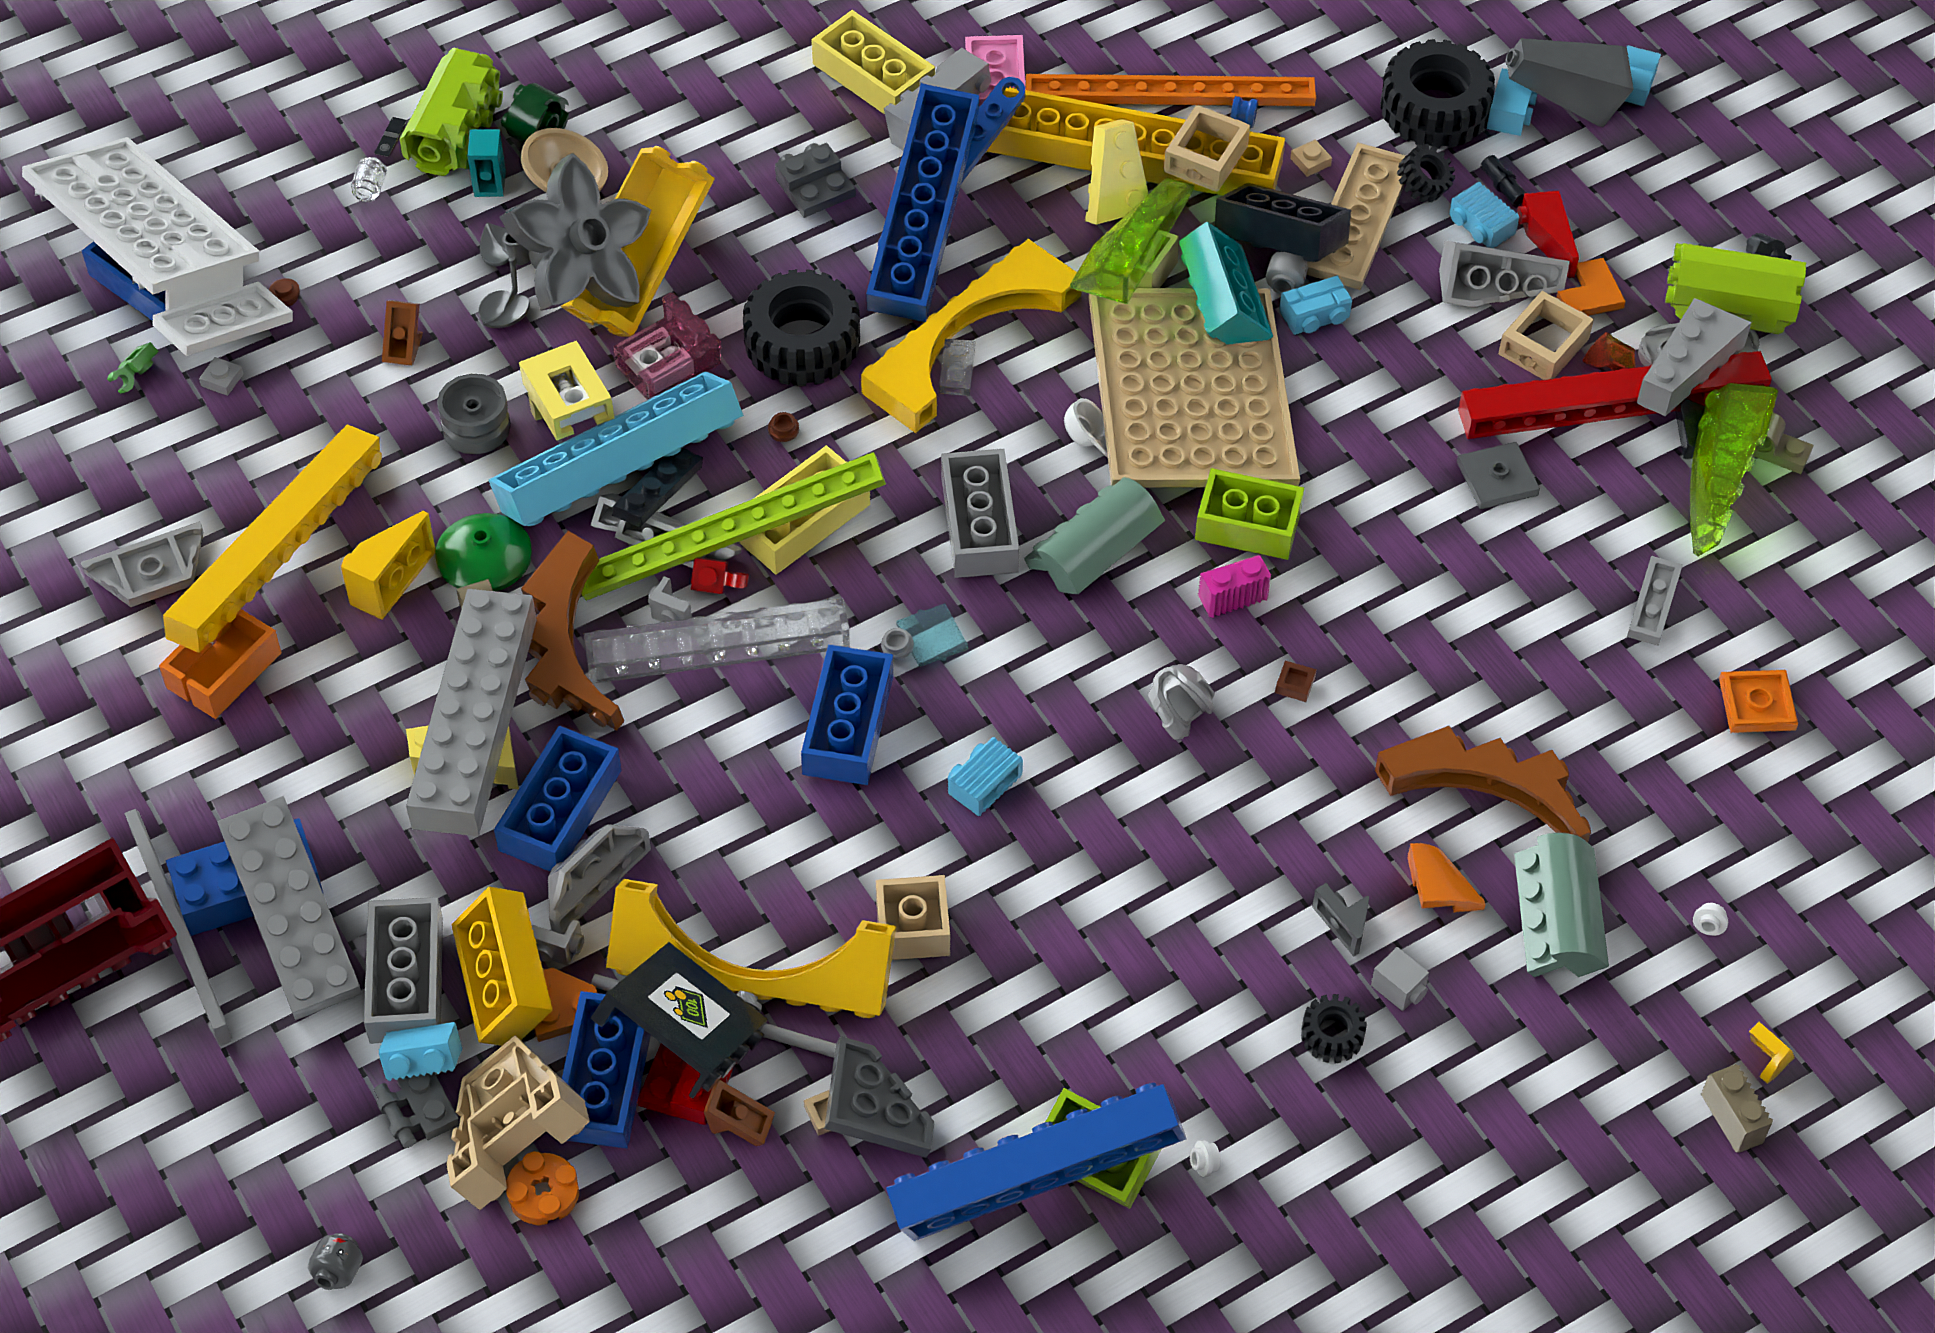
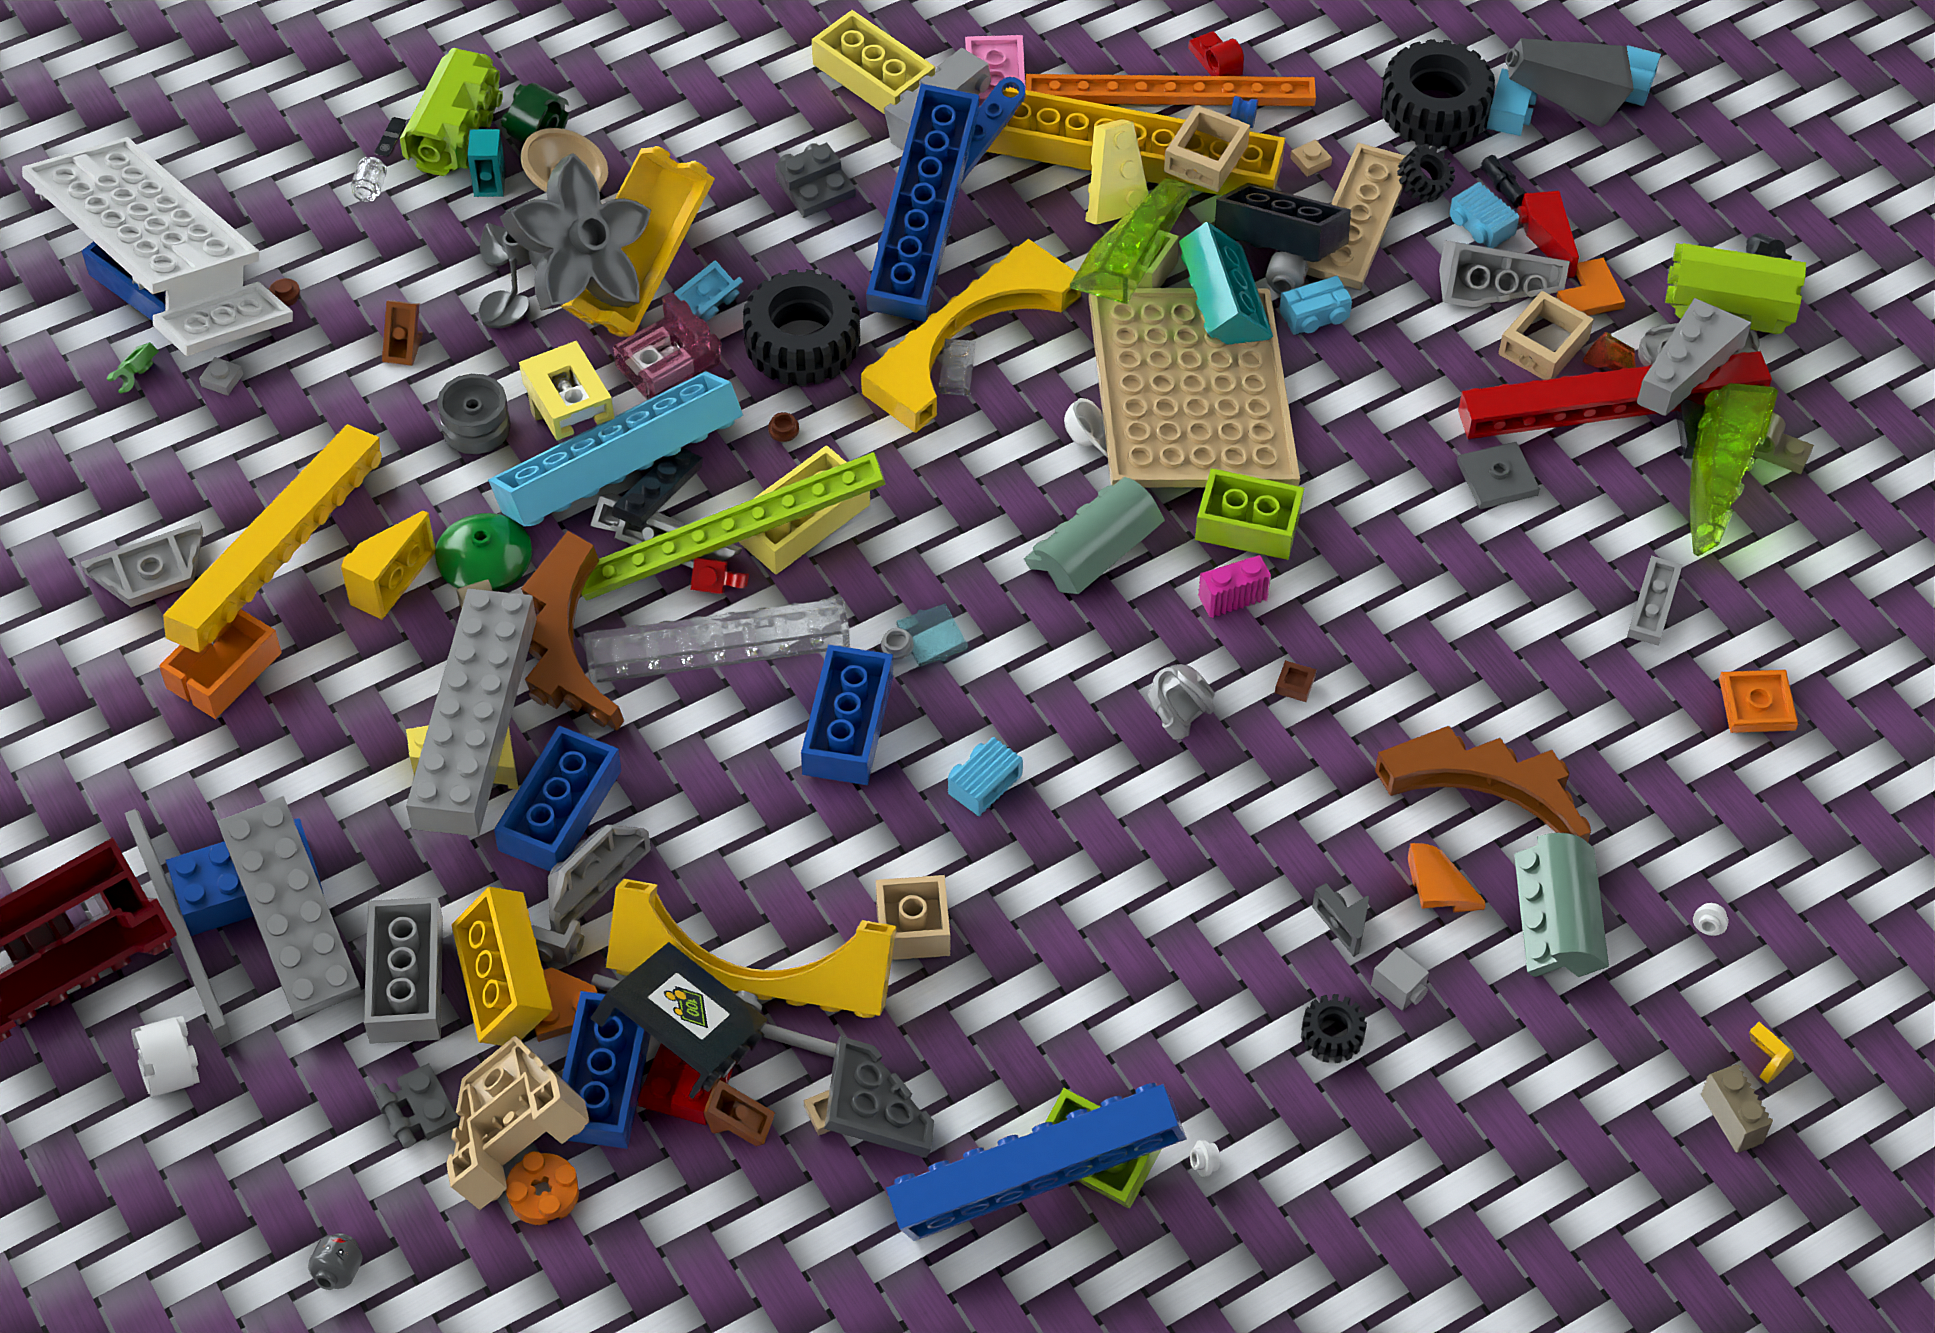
(165, 1056): none -> white brick
(420, 1051): medium azure brick -> none
(665, 606): light grey bracket -> none
(709, 290): none -> medium azure bracket
(979, 513): light grey brick -> none
(1218, 56): none -> red plate

